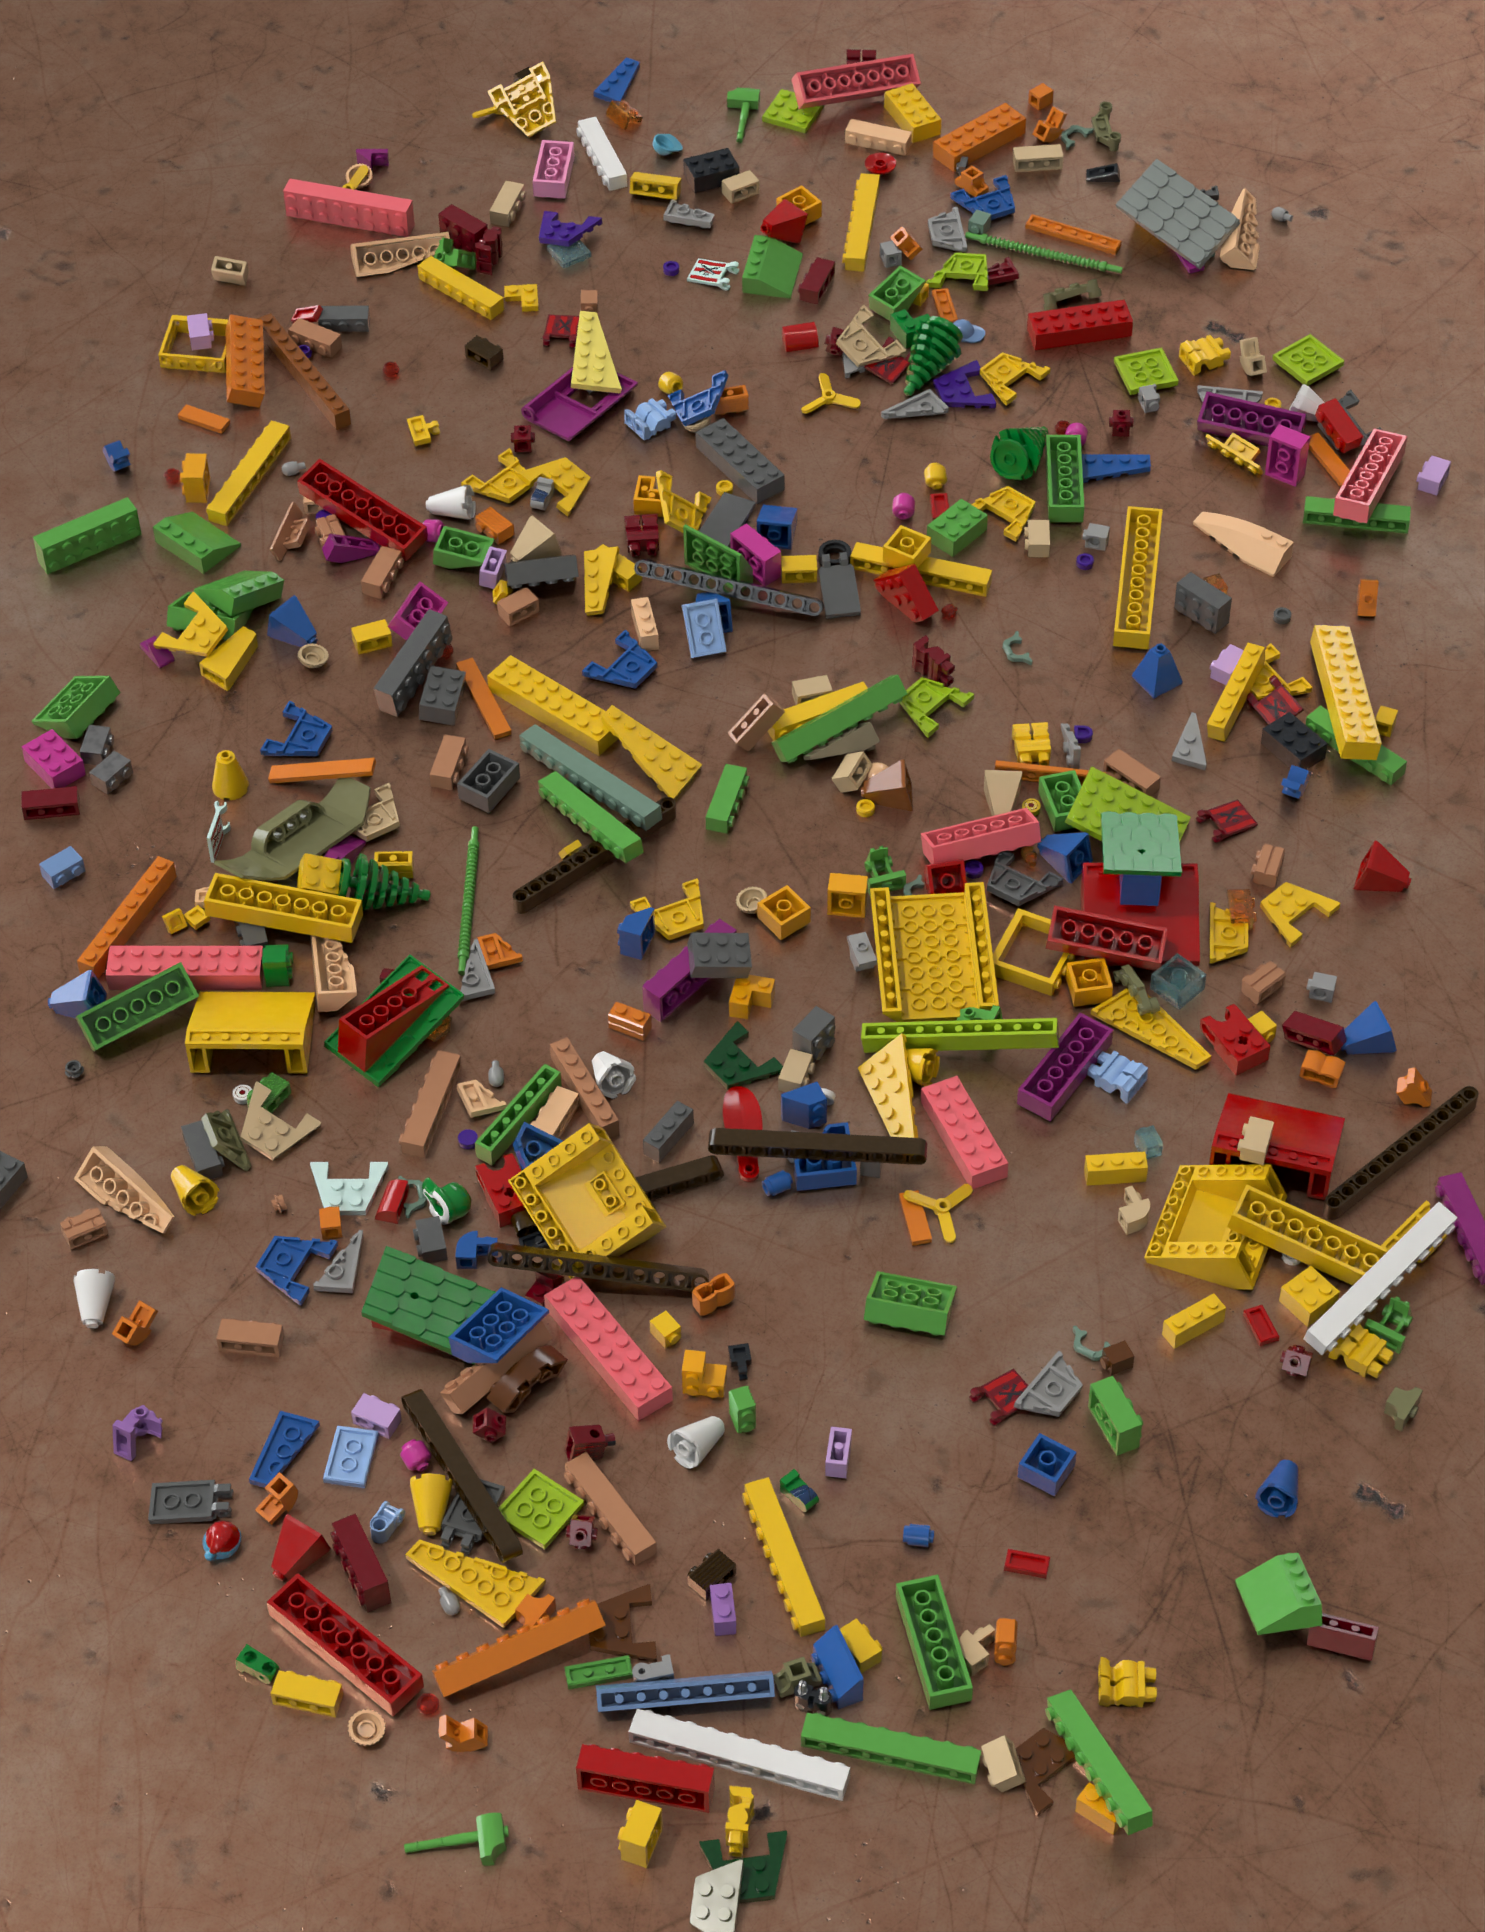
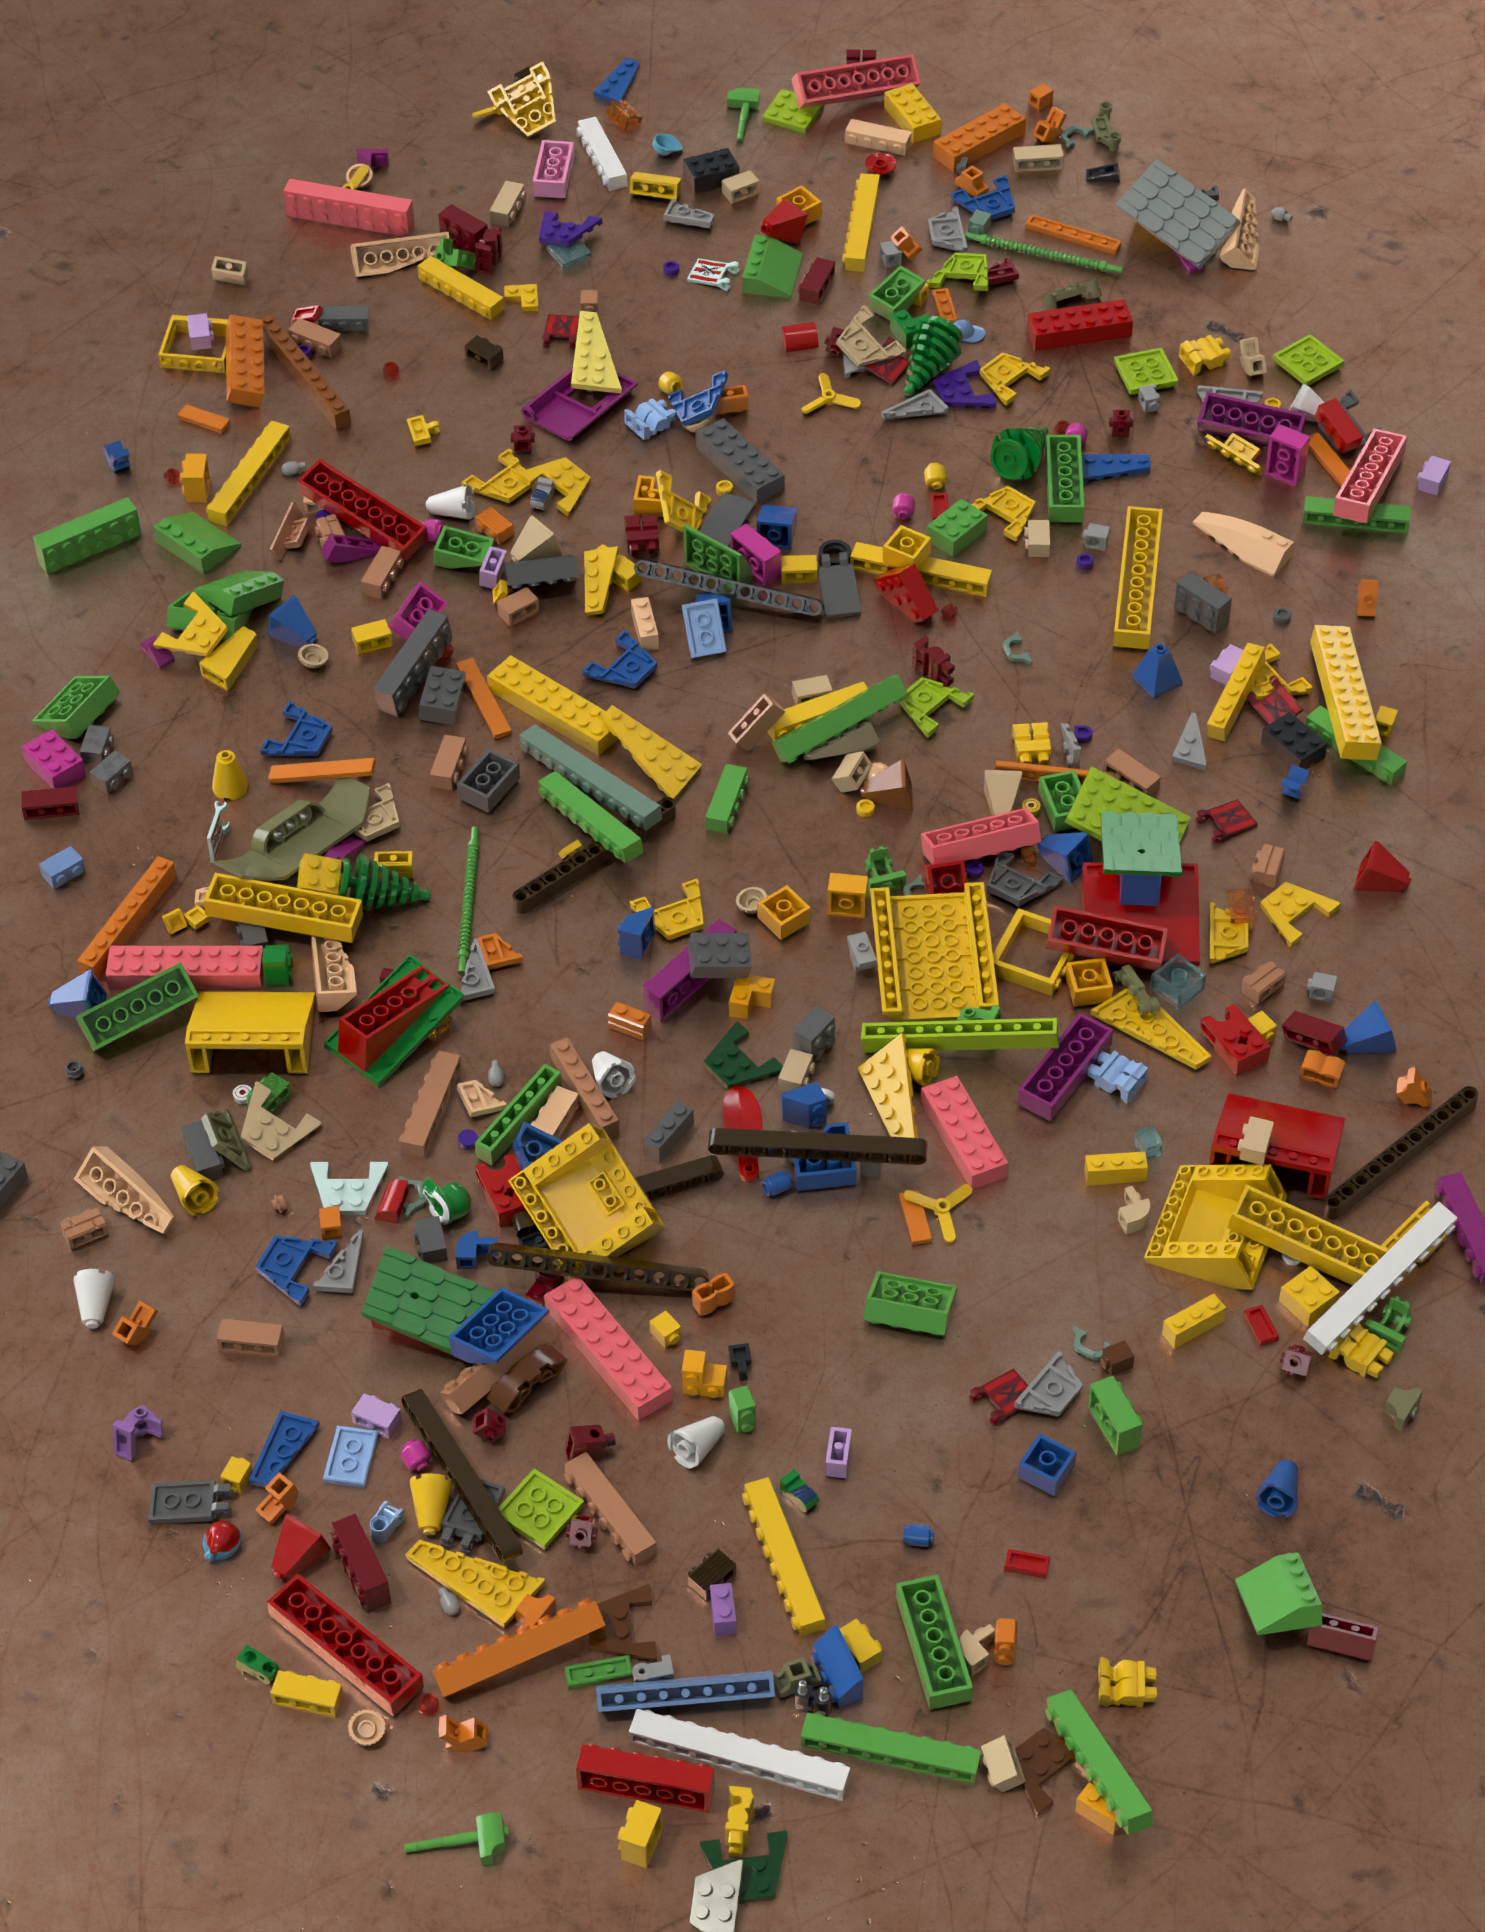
(237, 1474): none -> yellow brick

